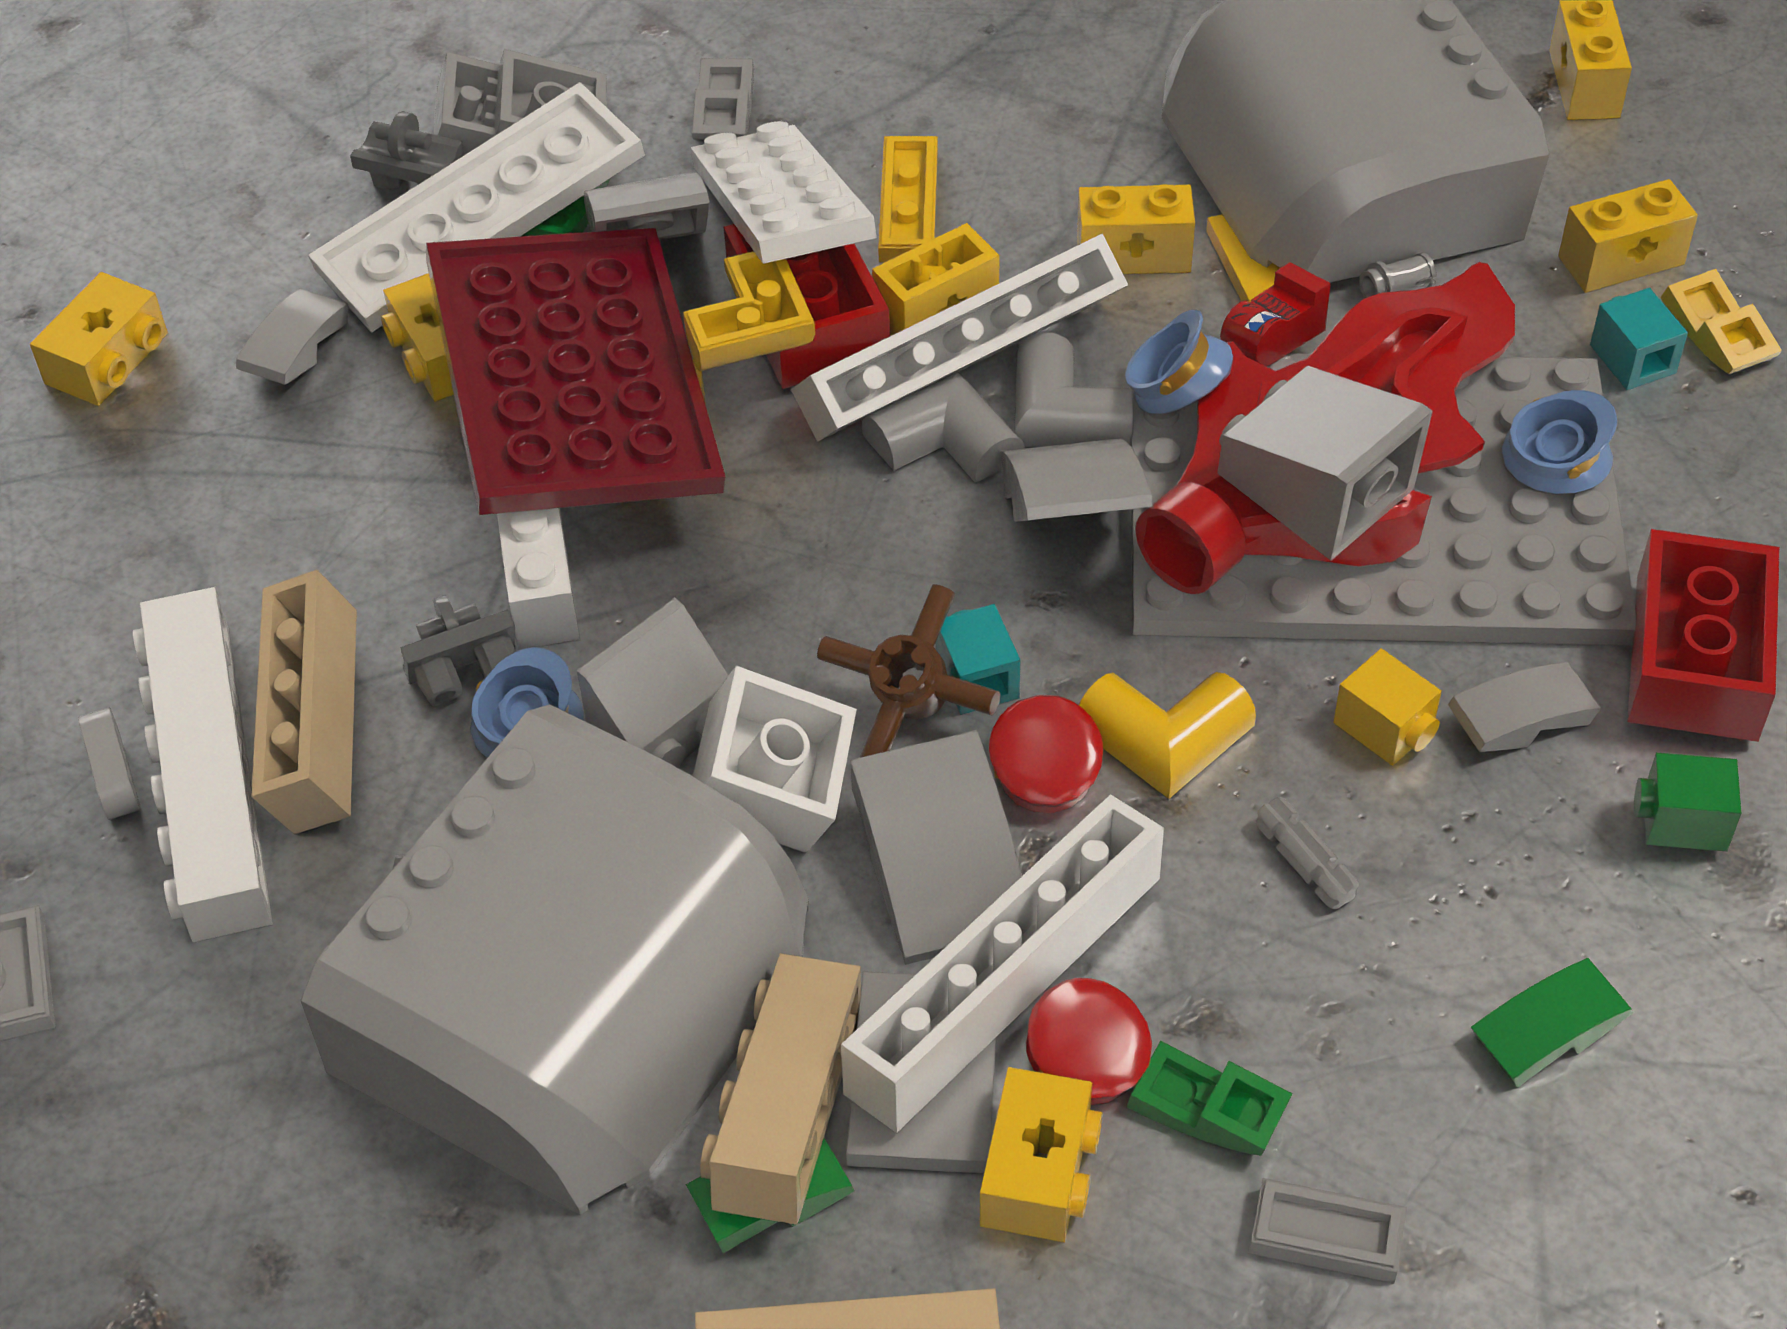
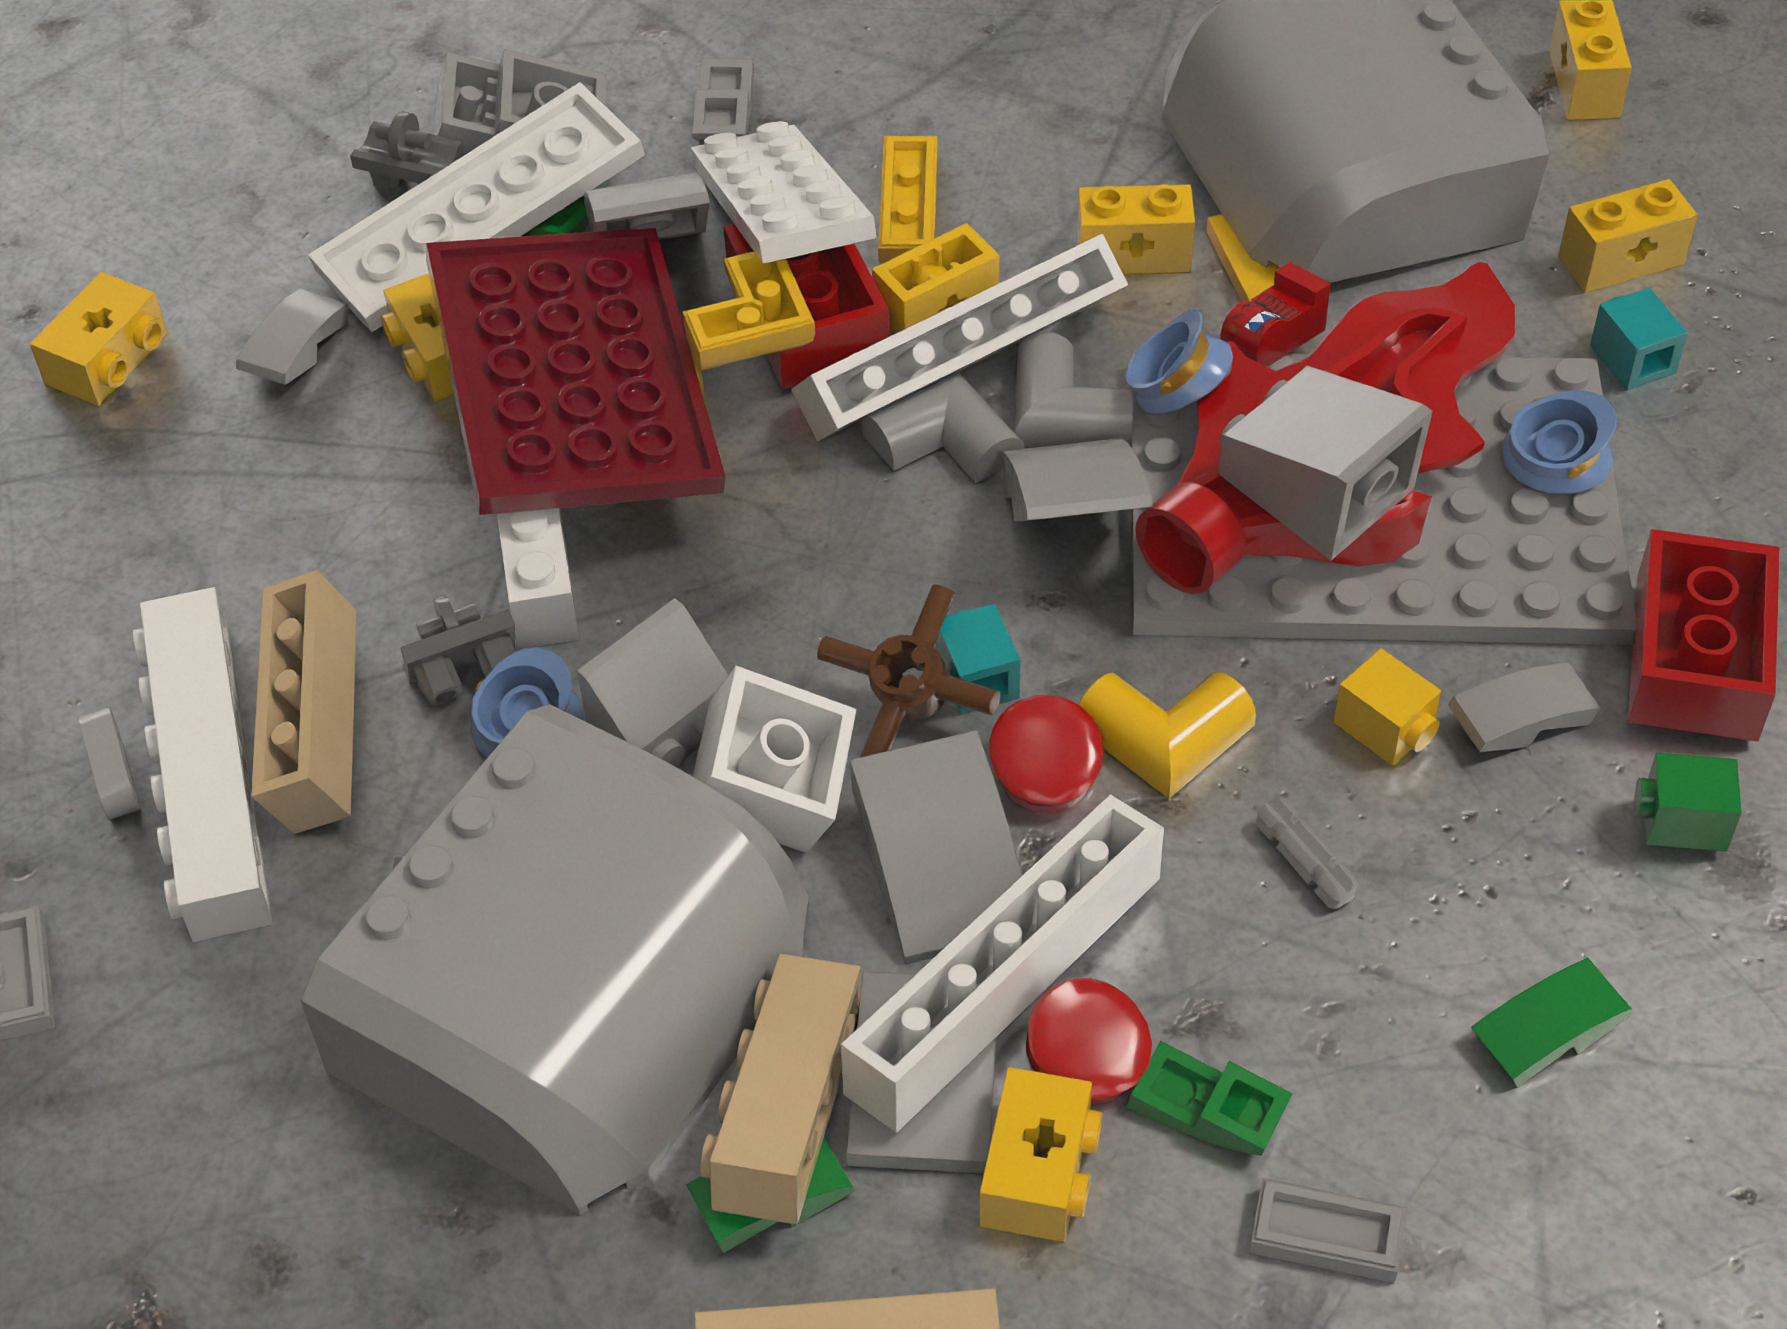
(1398, 276): light grey pin -> none
(1717, 325): yellow slope -> none

